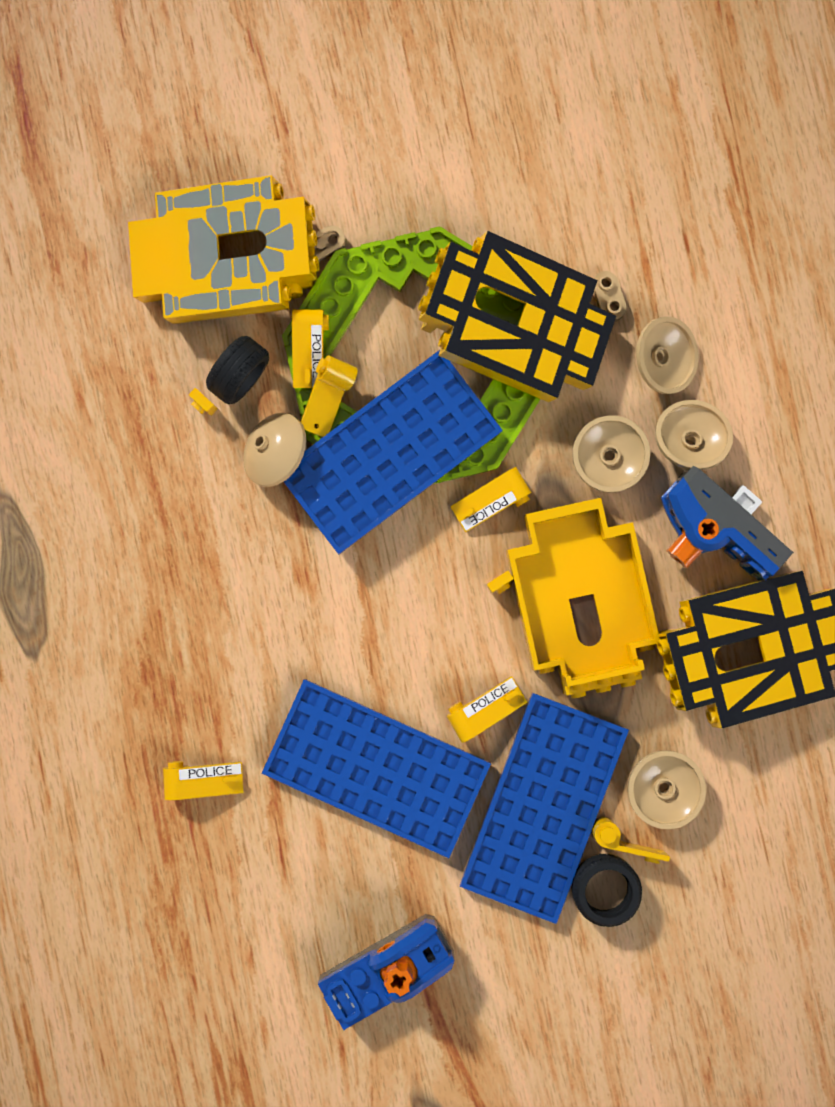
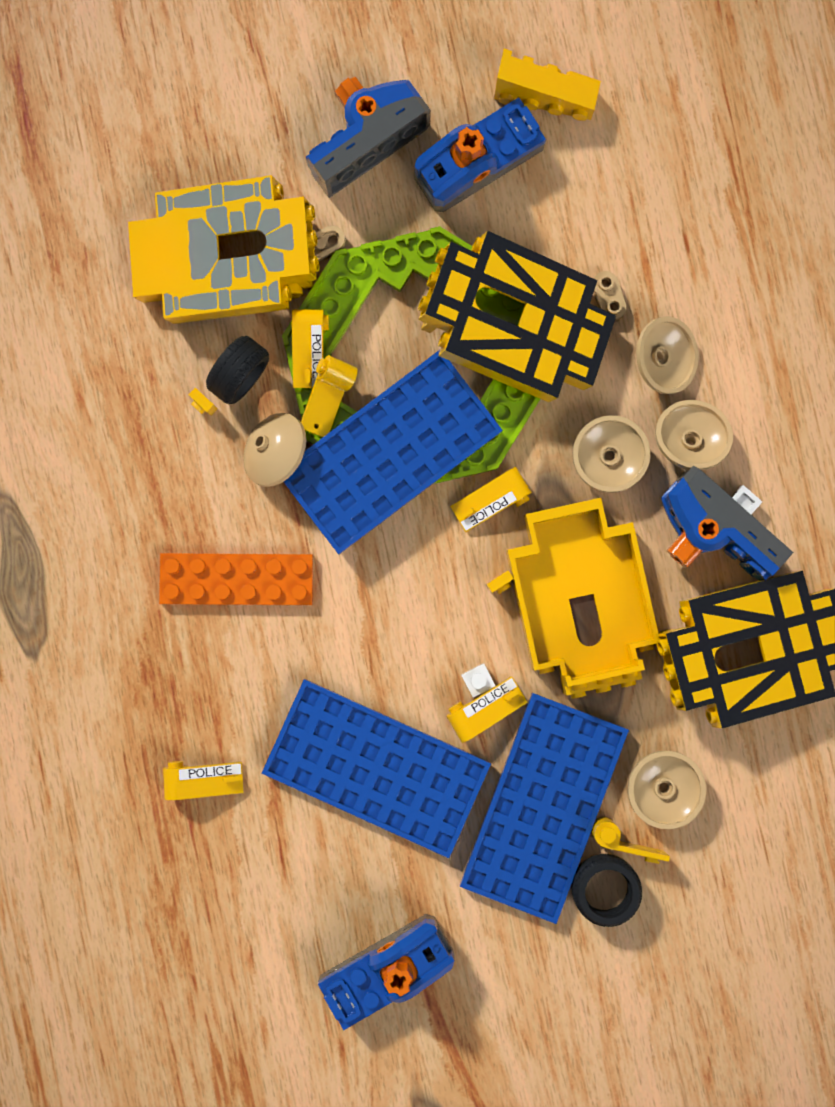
(236, 579): none -> orange plate
(377, 126): none -> dark grey piece
(477, 155): none -> blue piece
(478, 680): none -> white plate
(546, 87): none -> yellow wedge

